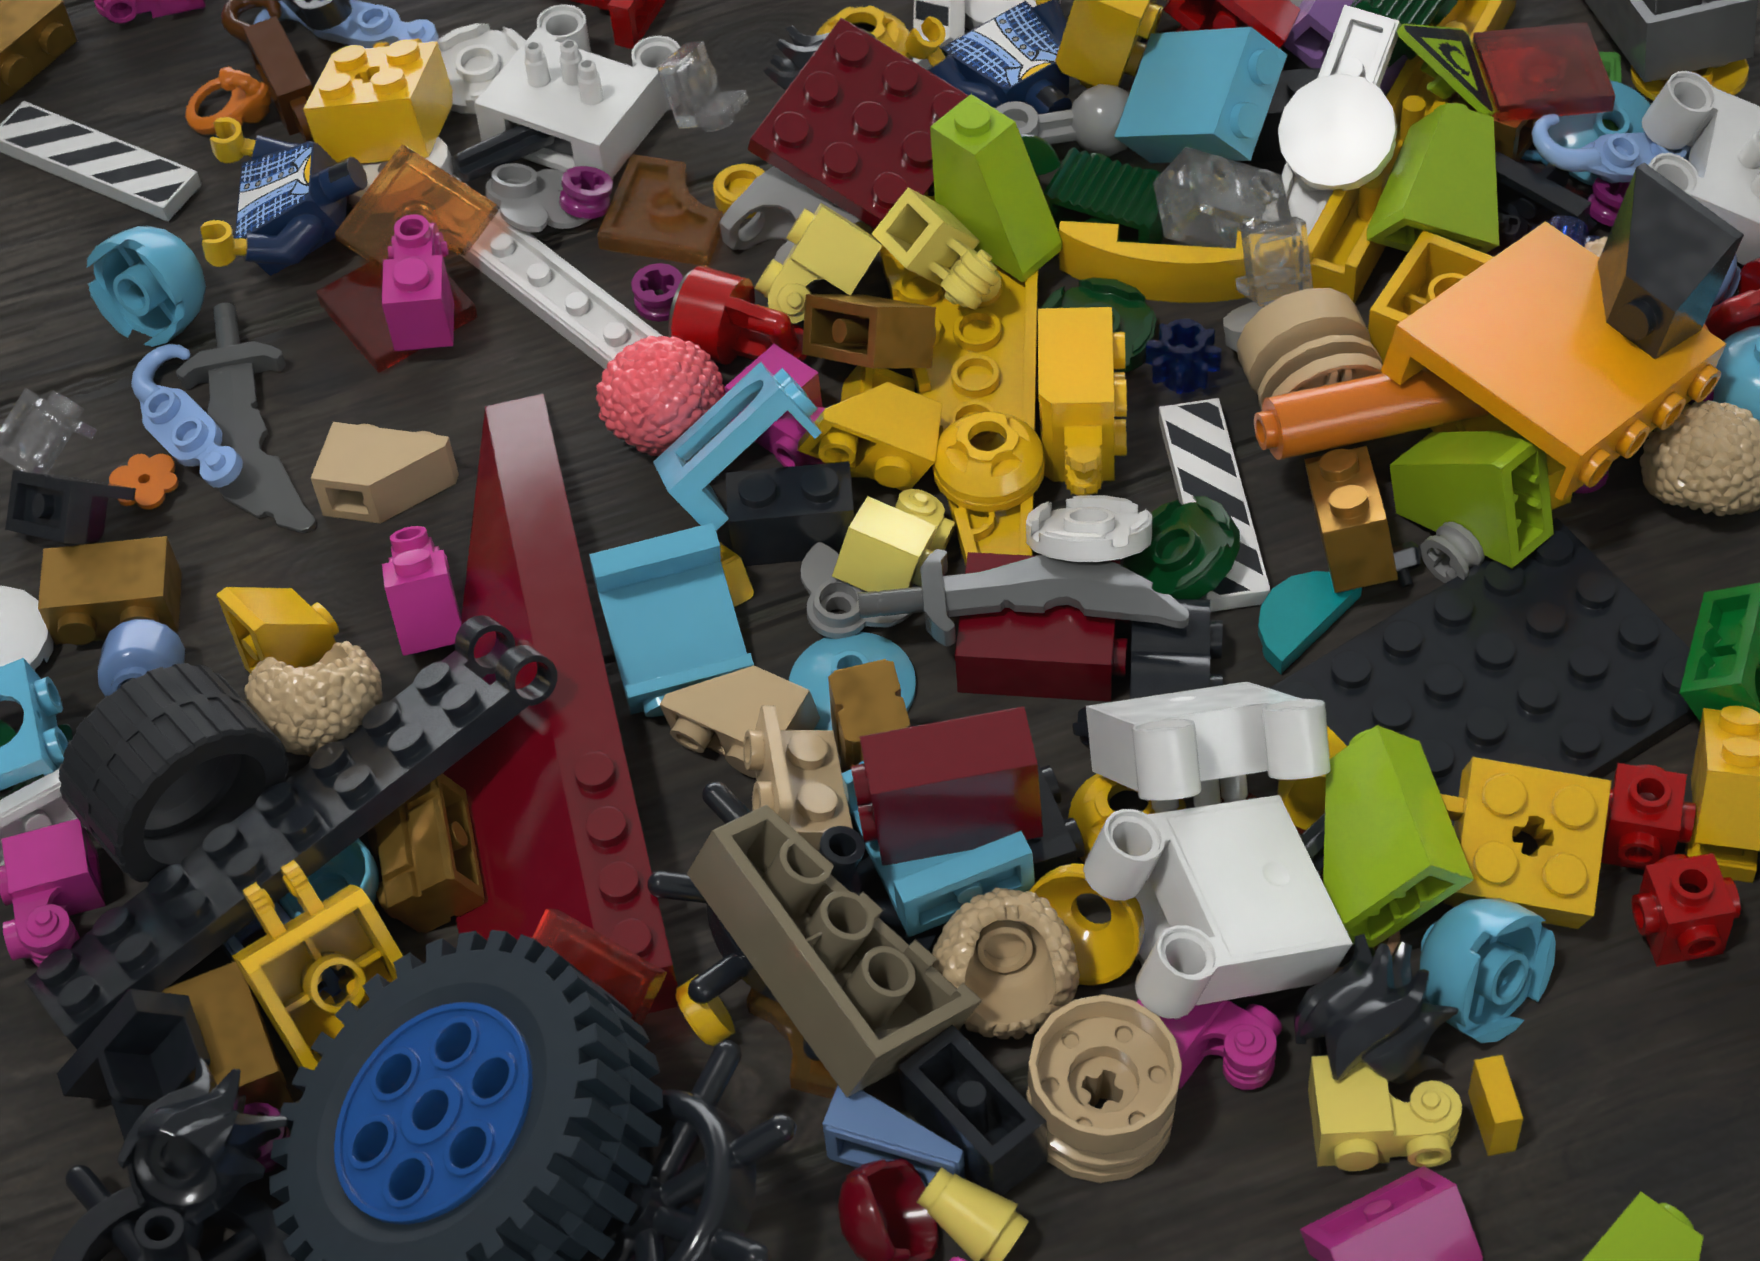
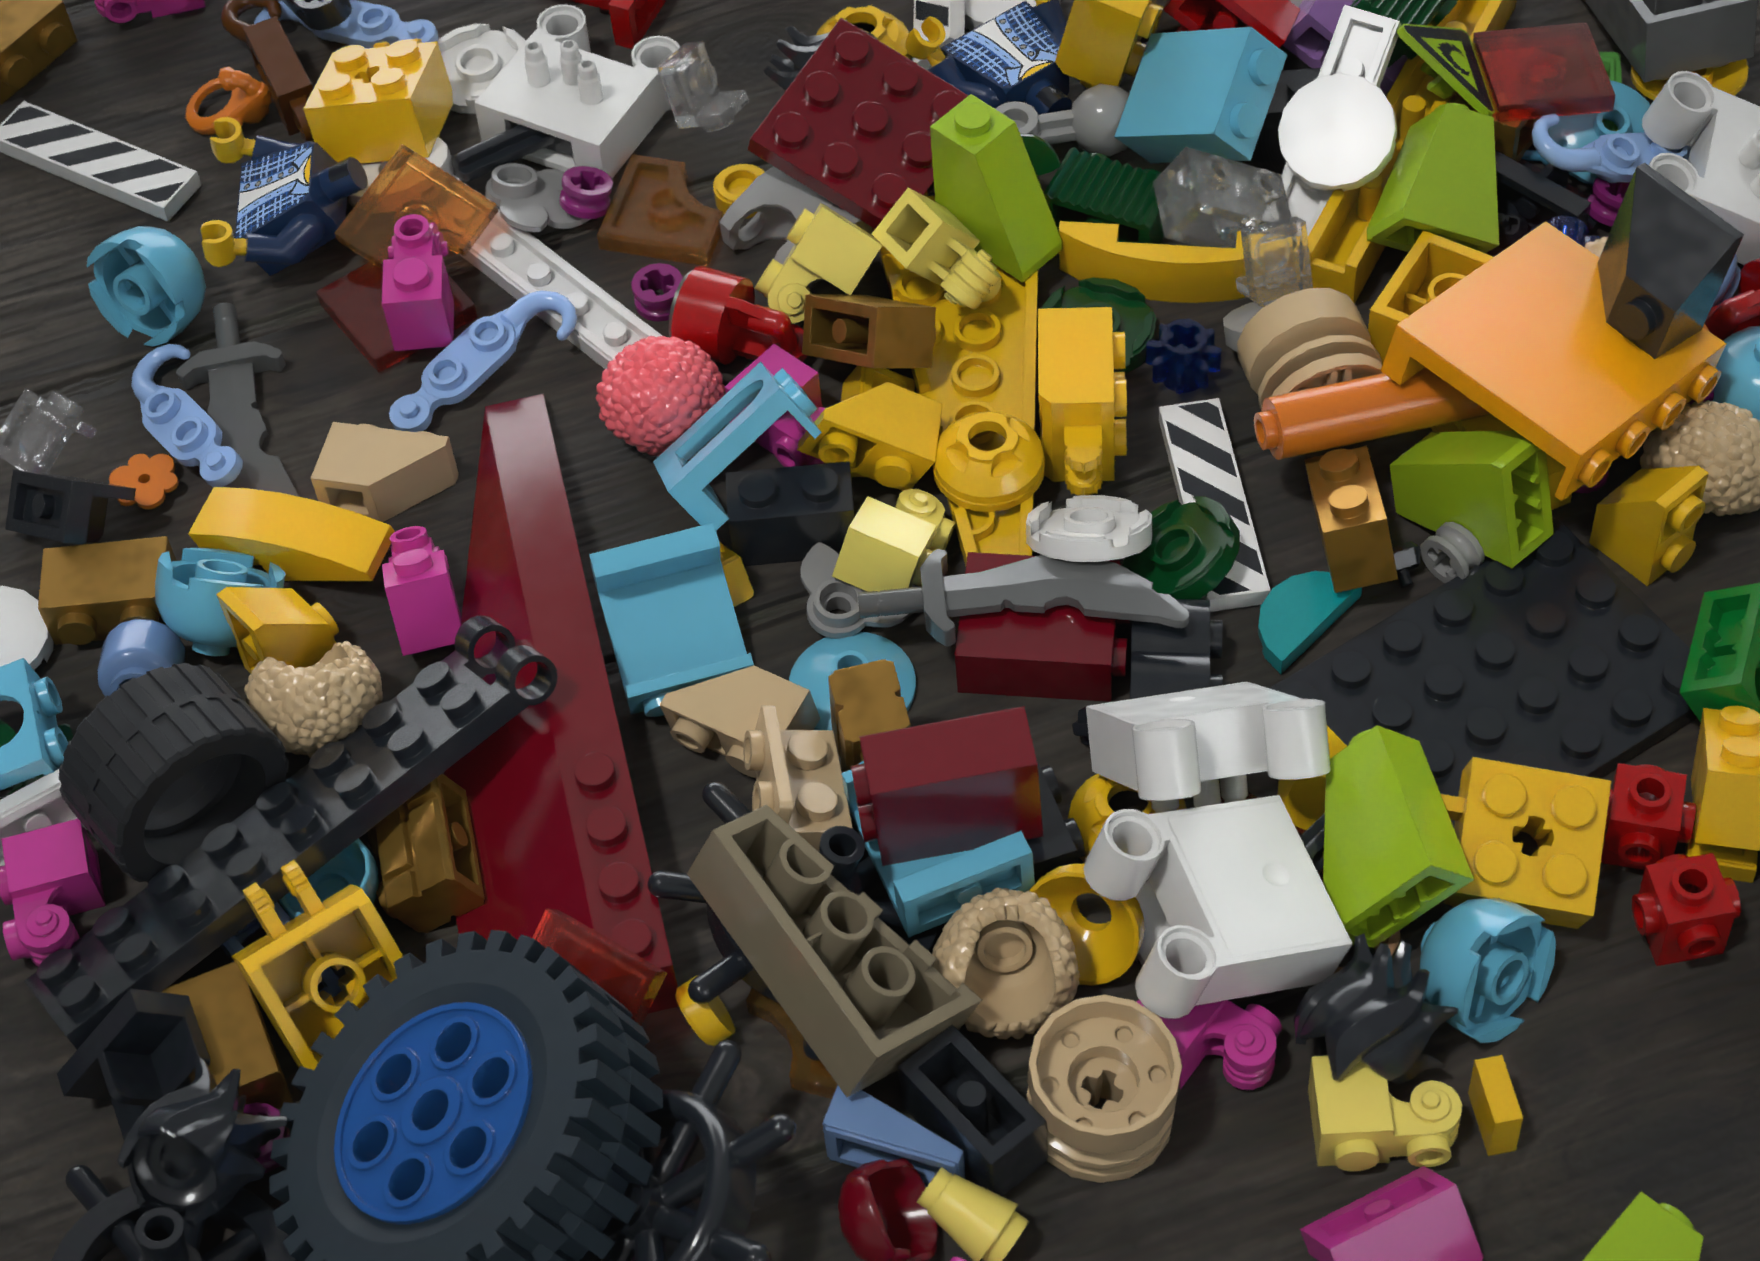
(189, 589): none -> medium azure cylinder
(294, 532): none -> yellow slope
(475, 357): none -> light blue piece
(1651, 520): none -> yellow slope

